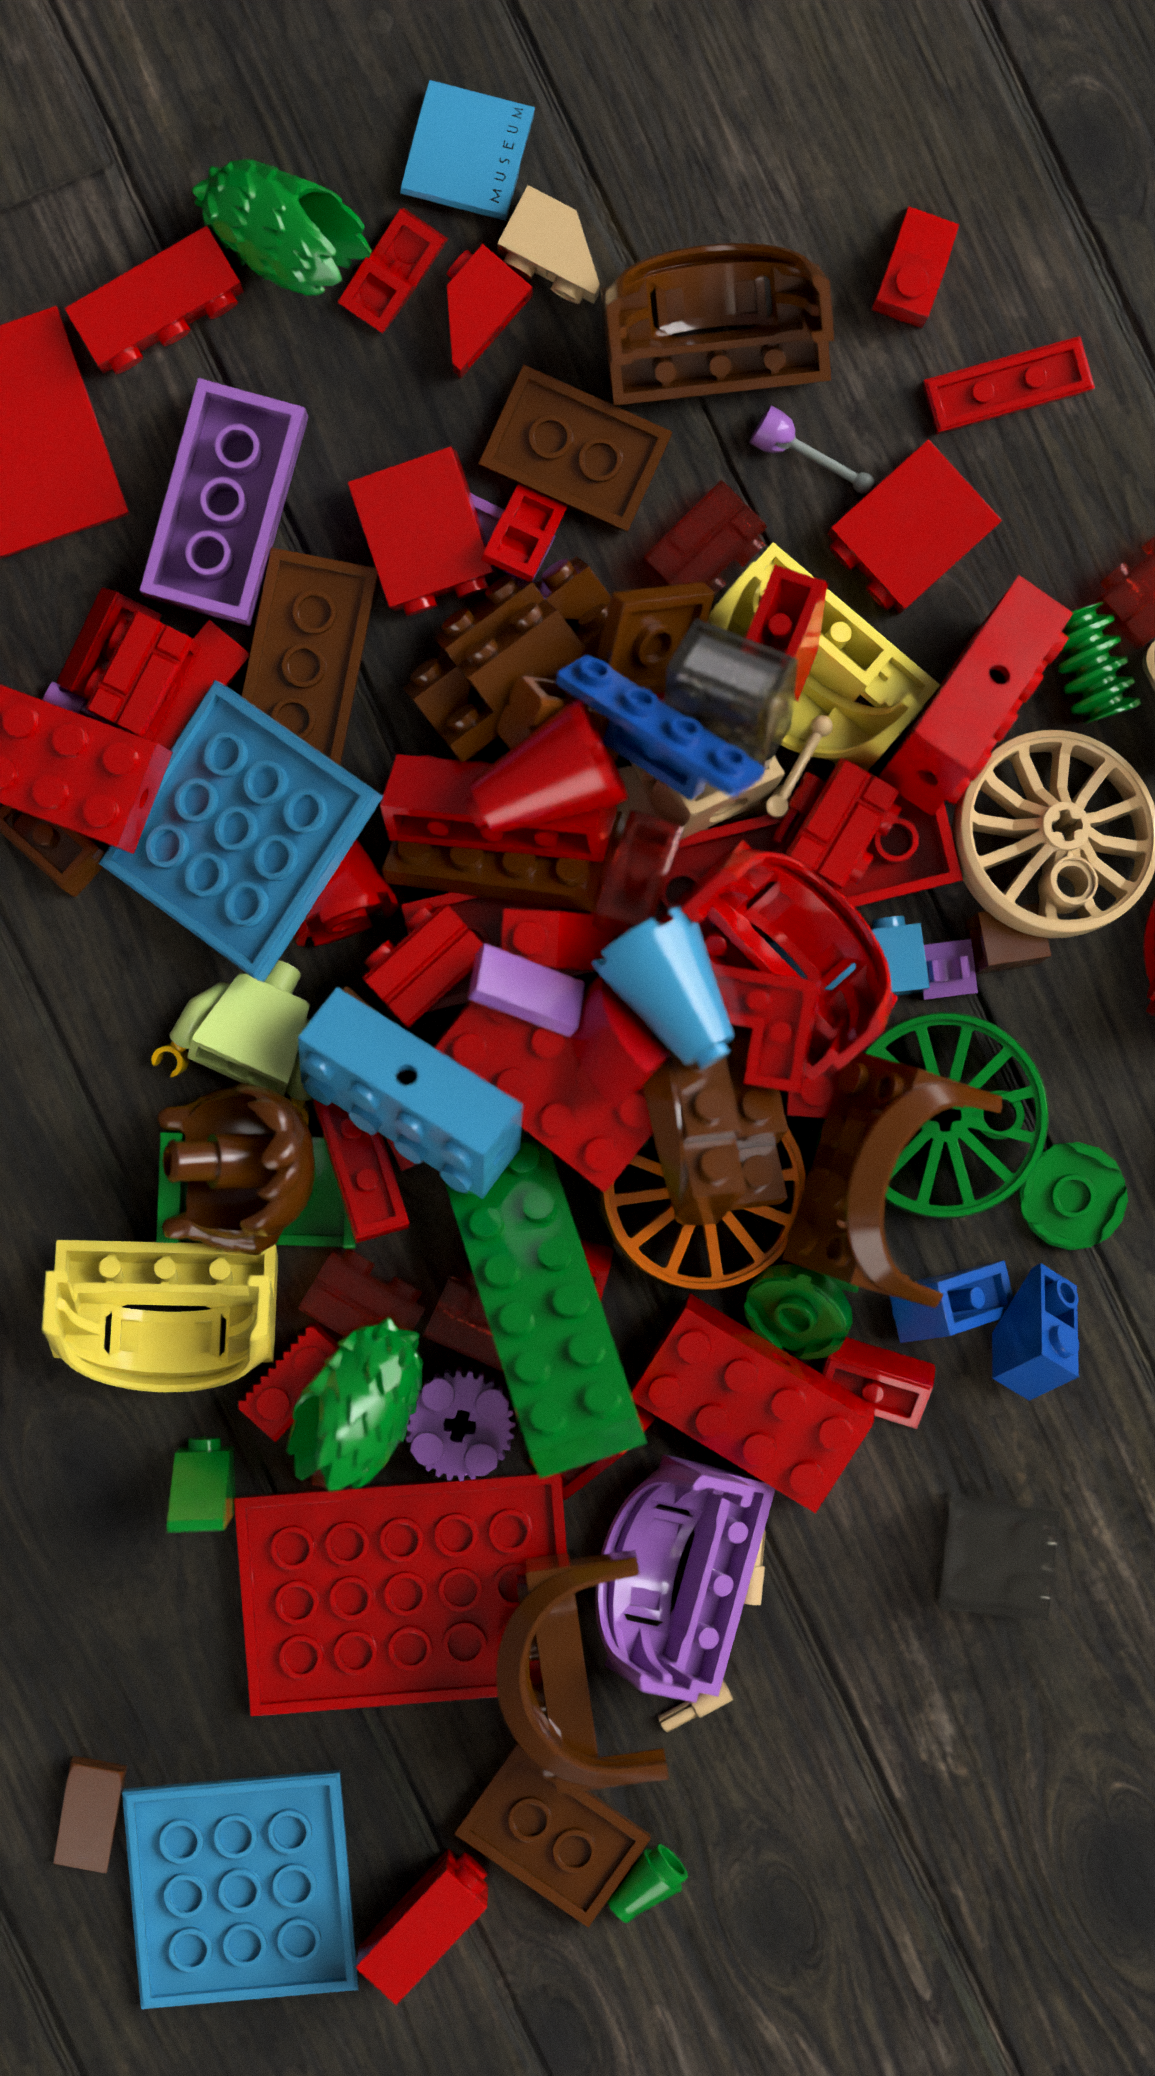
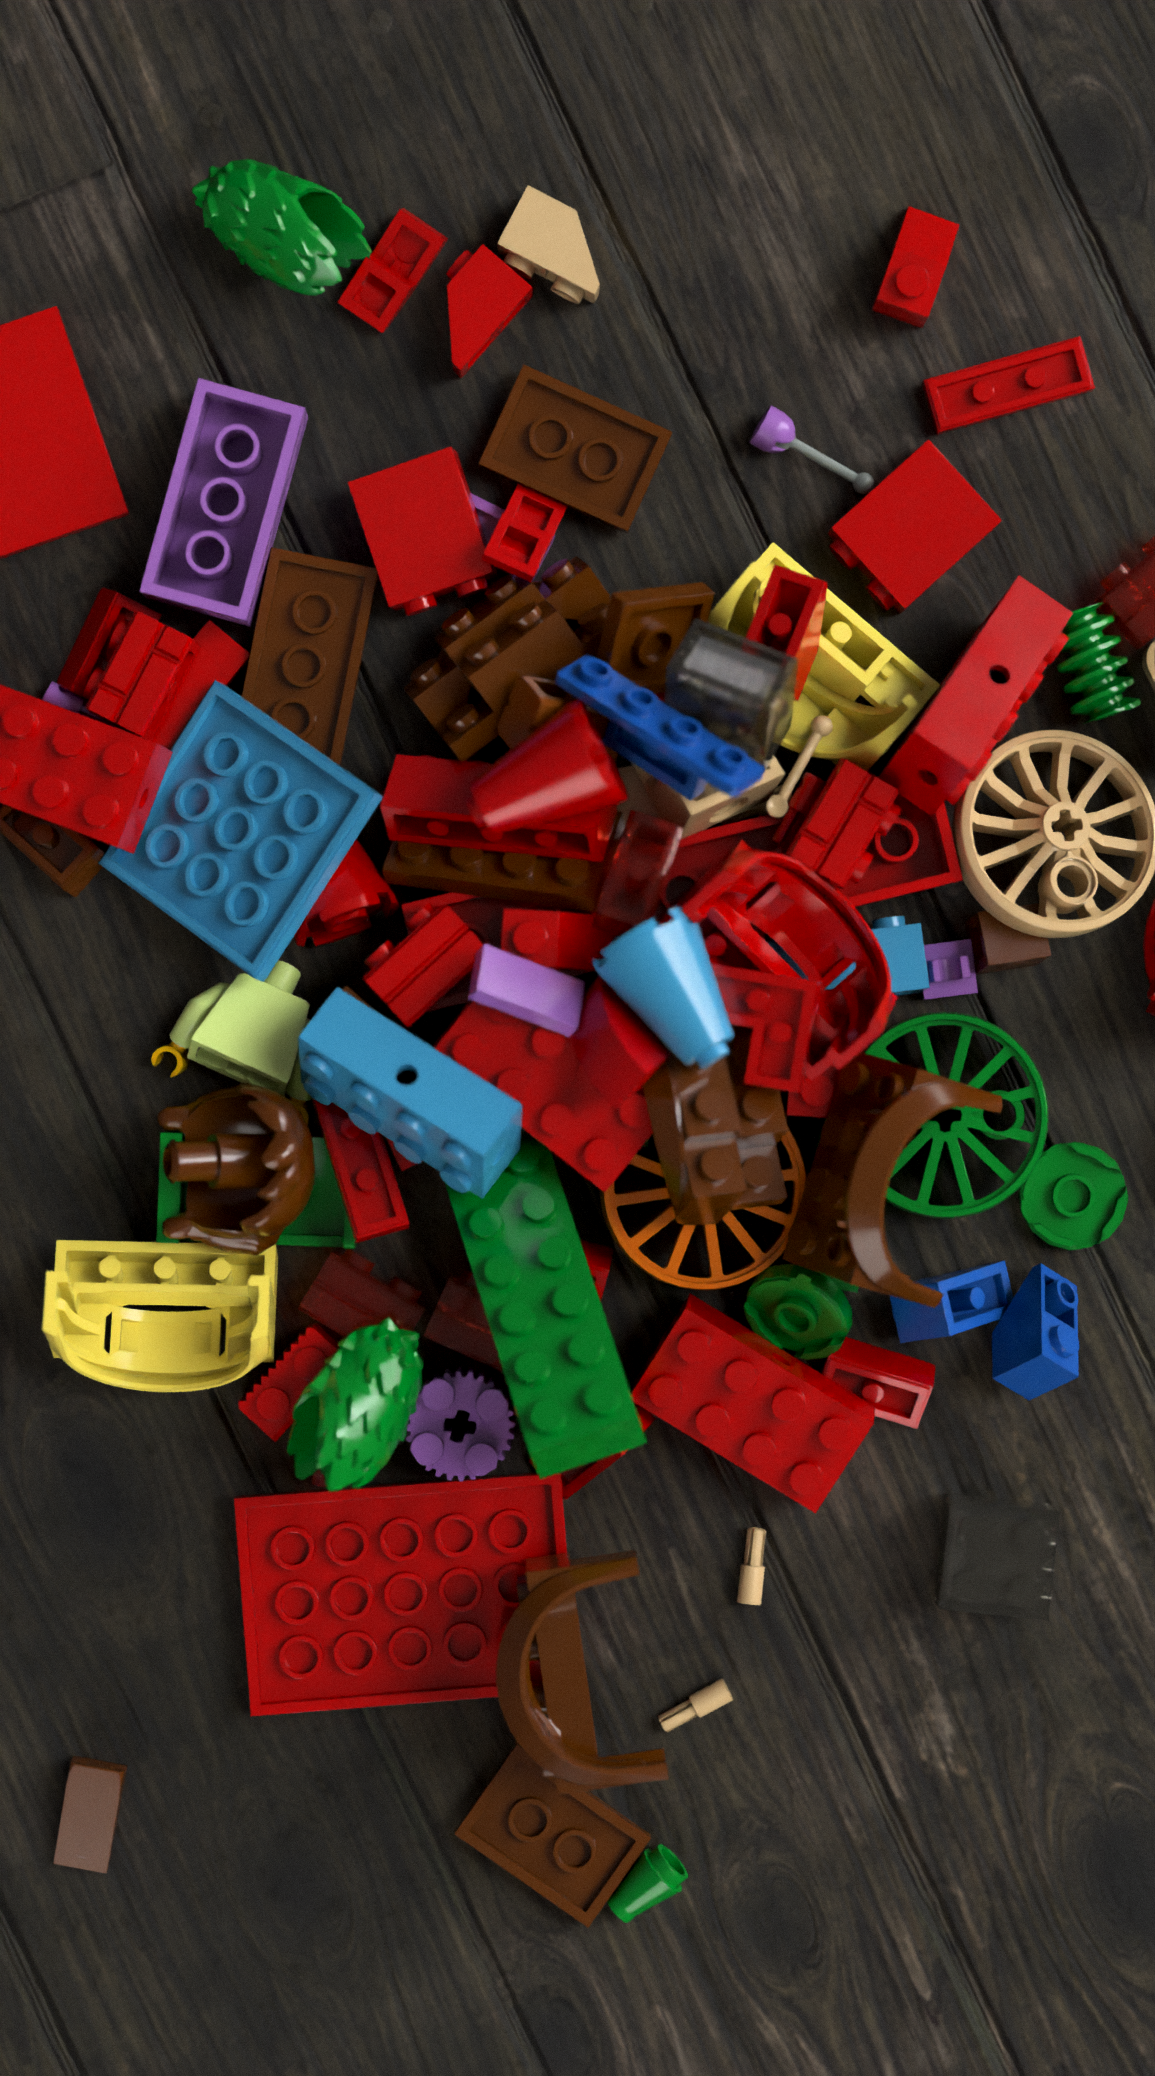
(156, 301): red brick -> none
(202, 1486): green slope -> none
(240, 1889): dark azure tile -> none
(423, 1925): red brick -> none
(467, 150): dark azure slope -> none
(695, 1640): medium lavender piece -> none
(708, 541): clear red brick -> none
(716, 289): reddish brown piece -> none

